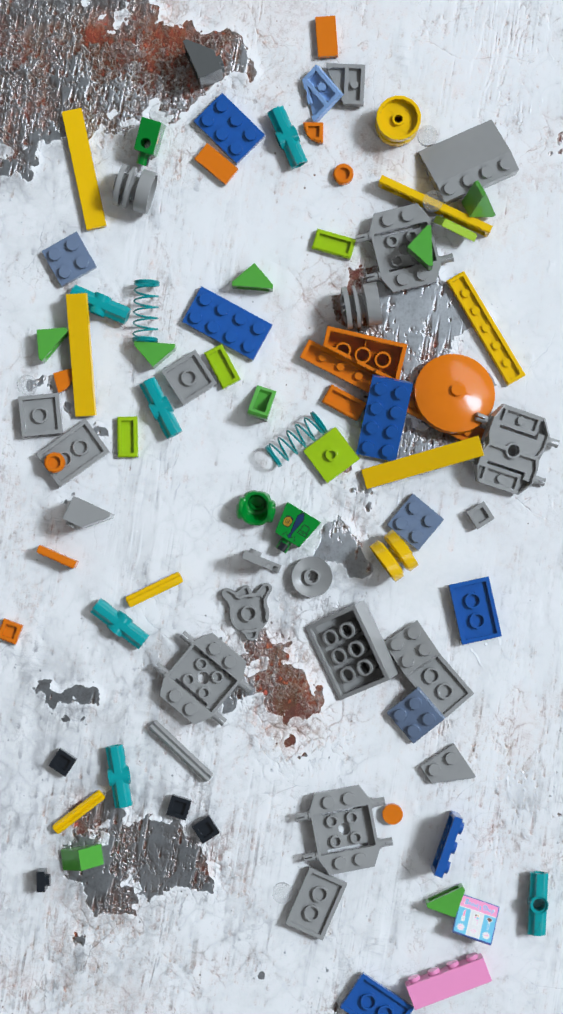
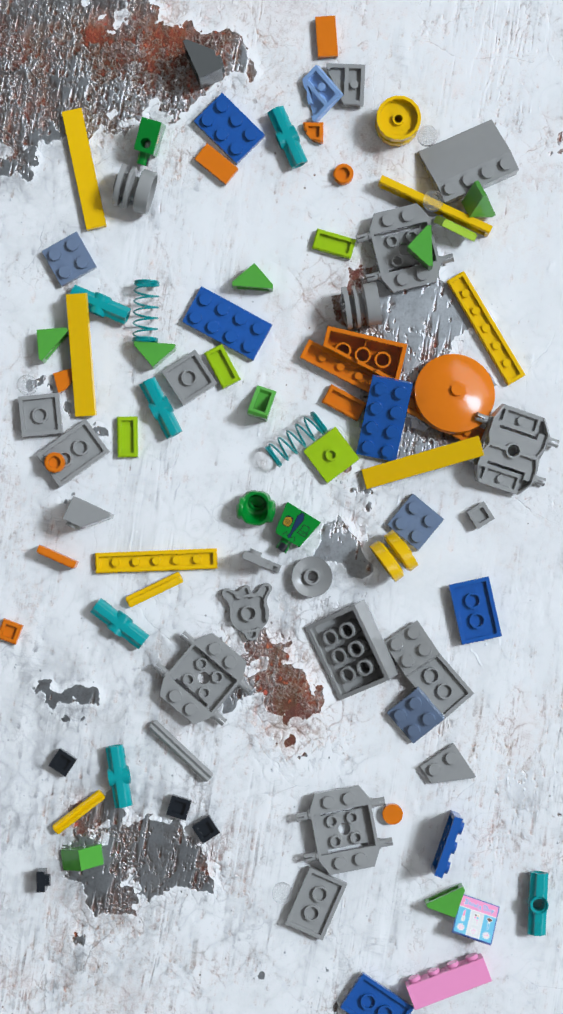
(156, 560): none -> yellow tile

